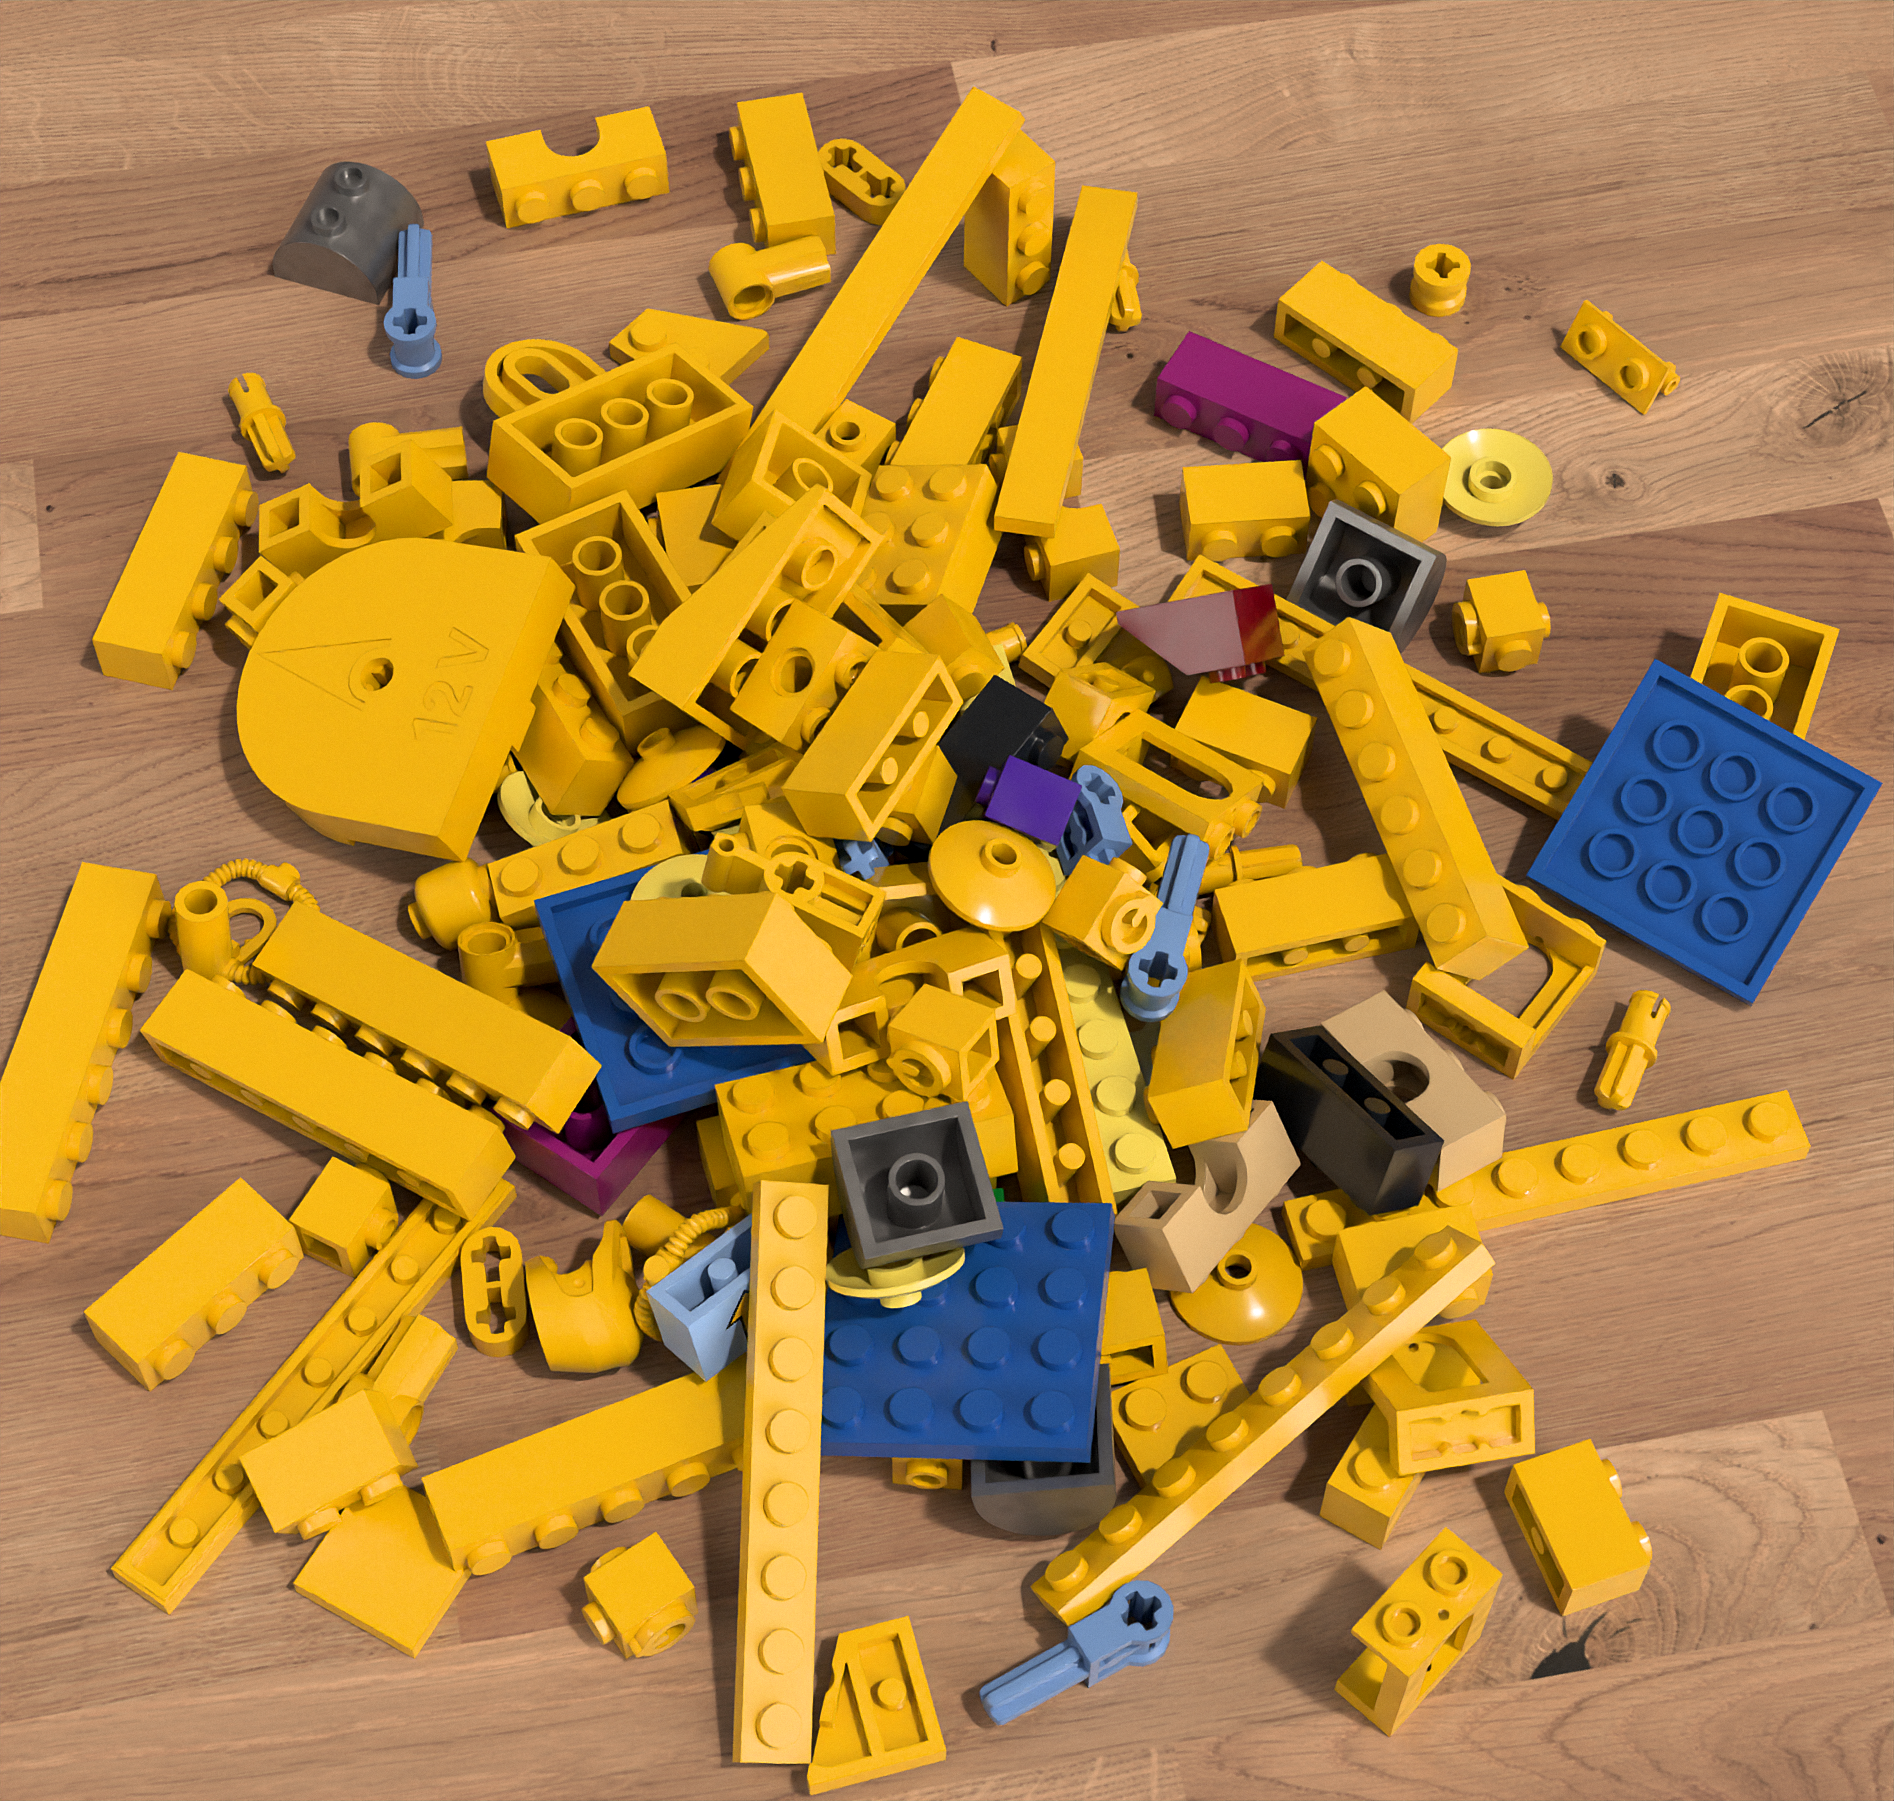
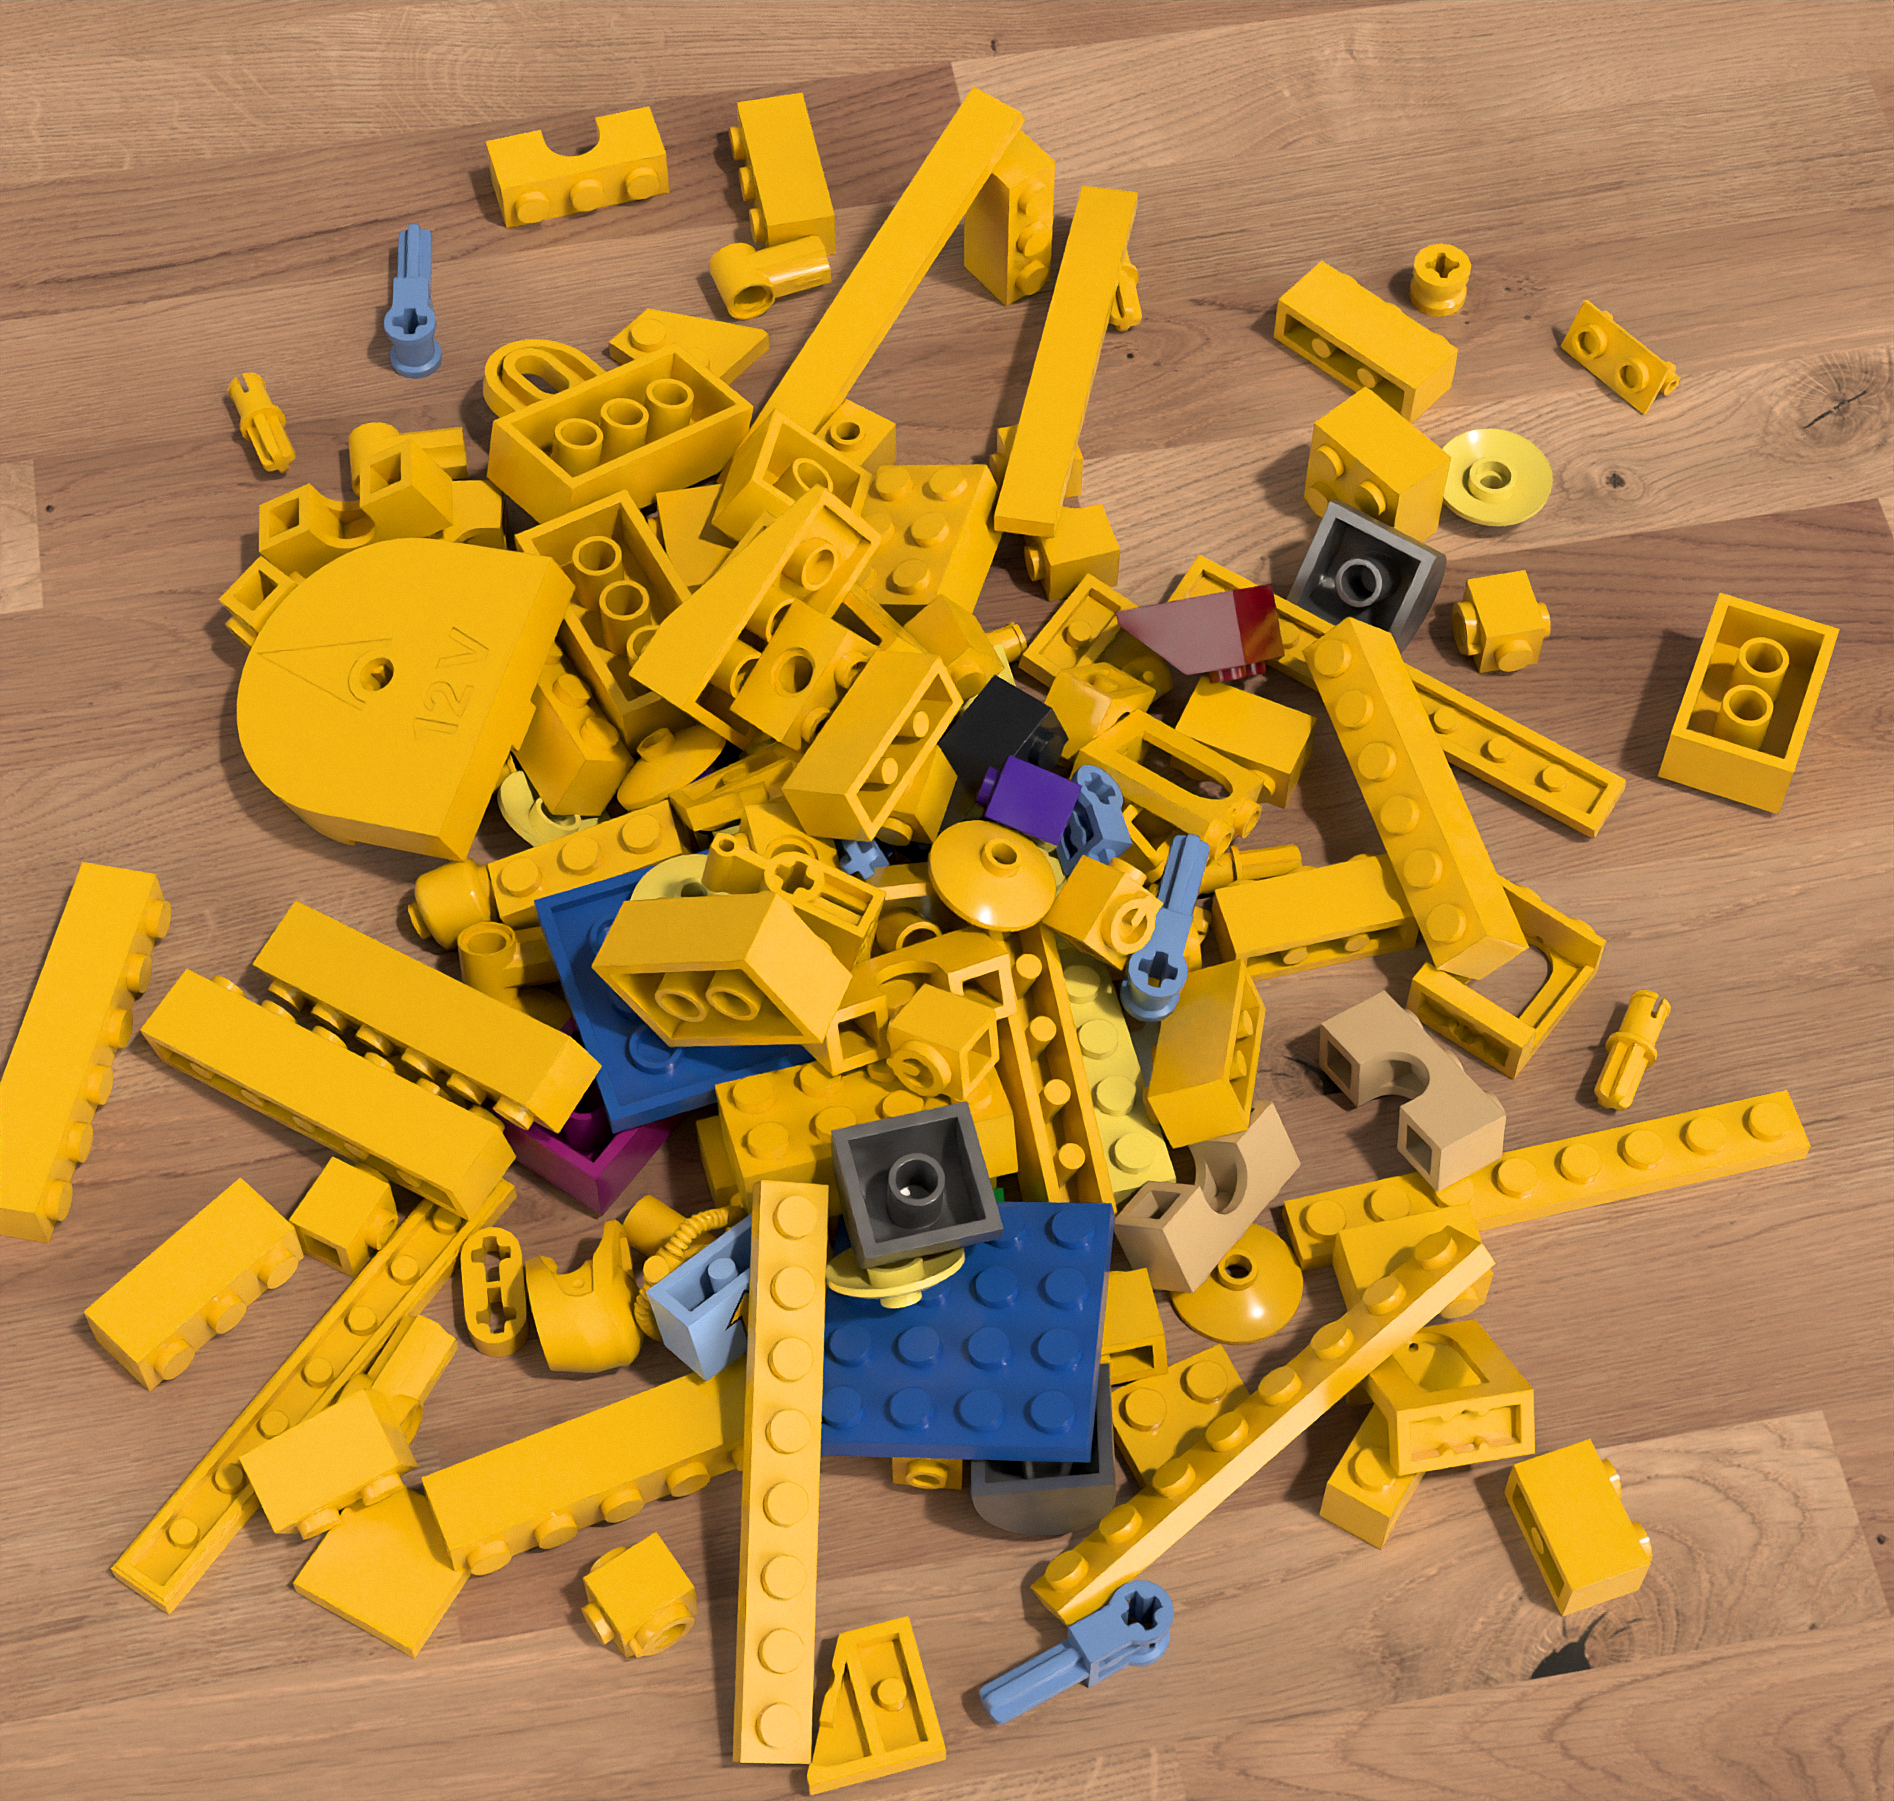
(175, 571): yellow brick -> none
(202, 919): yellow piece -> none
(348, 233): flat silver brick -> none
(867, 176): yellow beam -> none
(965, 406): yellow brick -> none
(1240, 401): magenta brick -> none
(1244, 510): yellow brick -> none
(1347, 1120): black brick -> none
(1417, 1625): yellow panel -> none
(1703, 831): blue plate -> none

